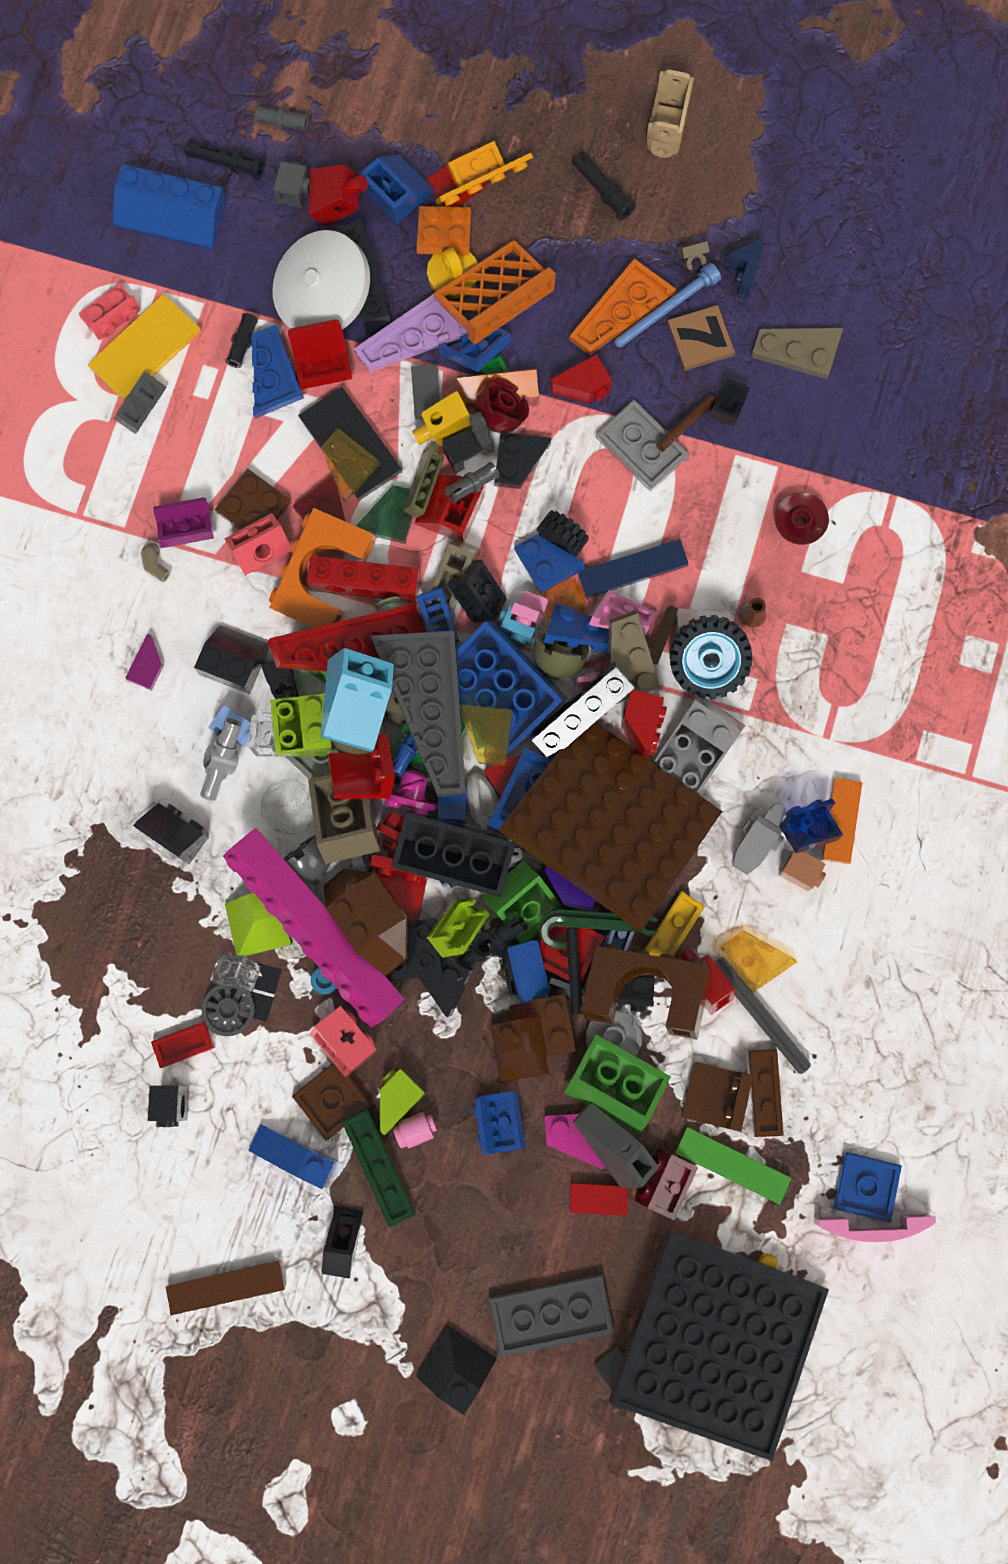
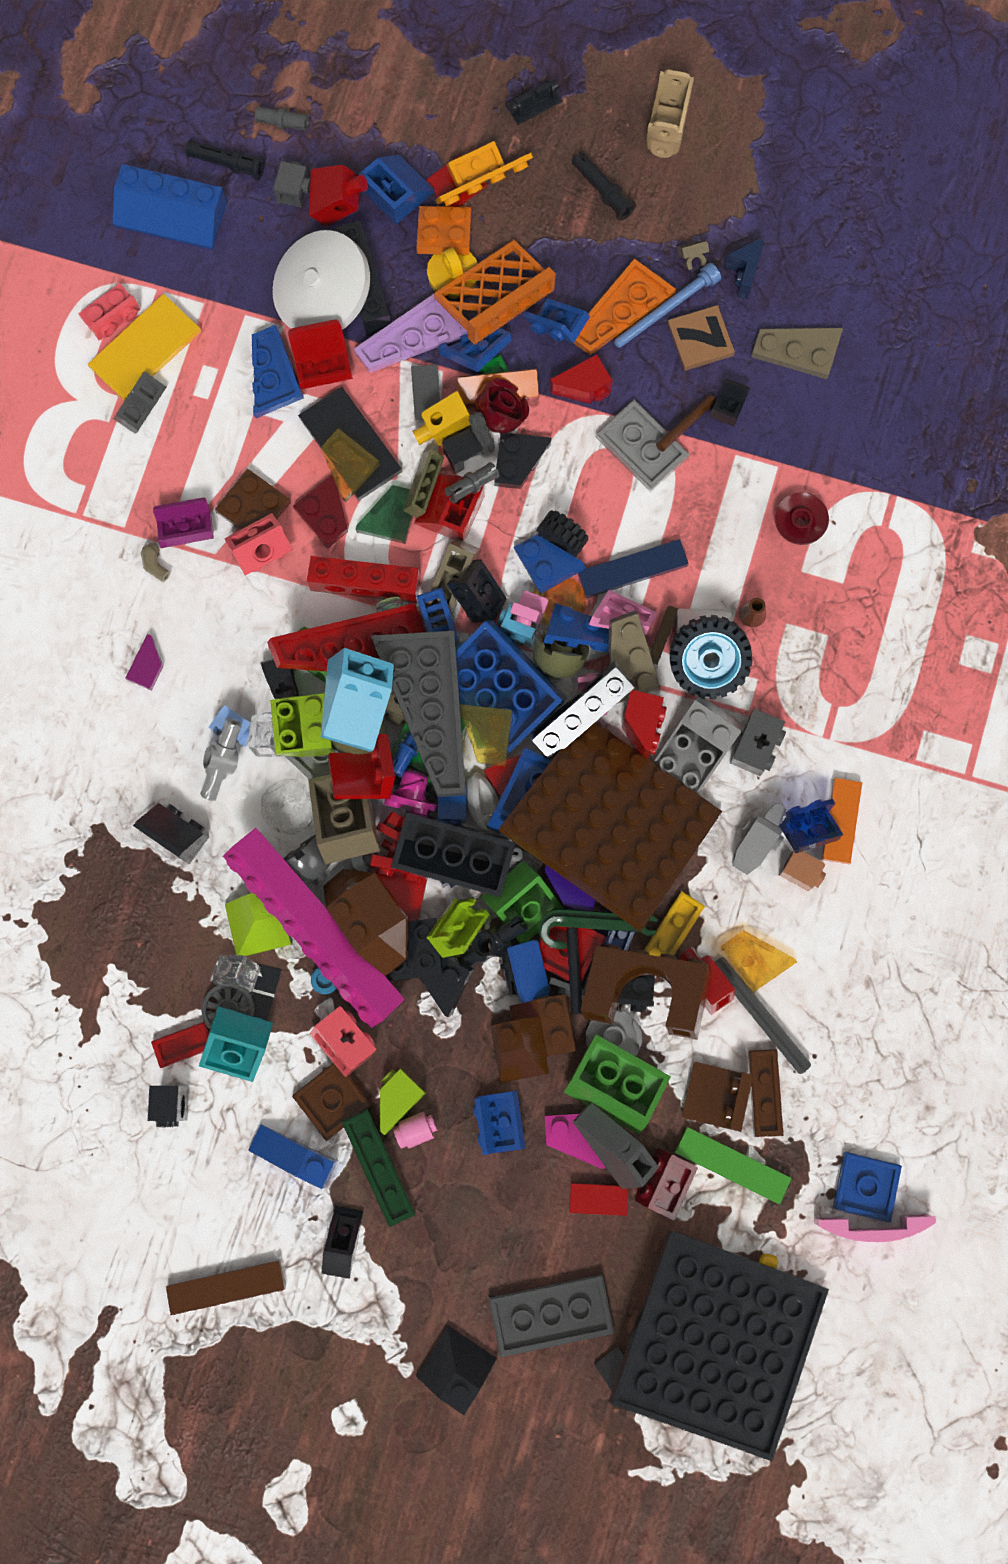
(231, 659): black slope -> none
(235, 1044): none -> teal slope
(241, 340): black pin -> none
(319, 534): orange arch -> none
(534, 102): none -> black hinge
(558, 321): none -> blue bracket
(770, 731): none -> dark grey brick

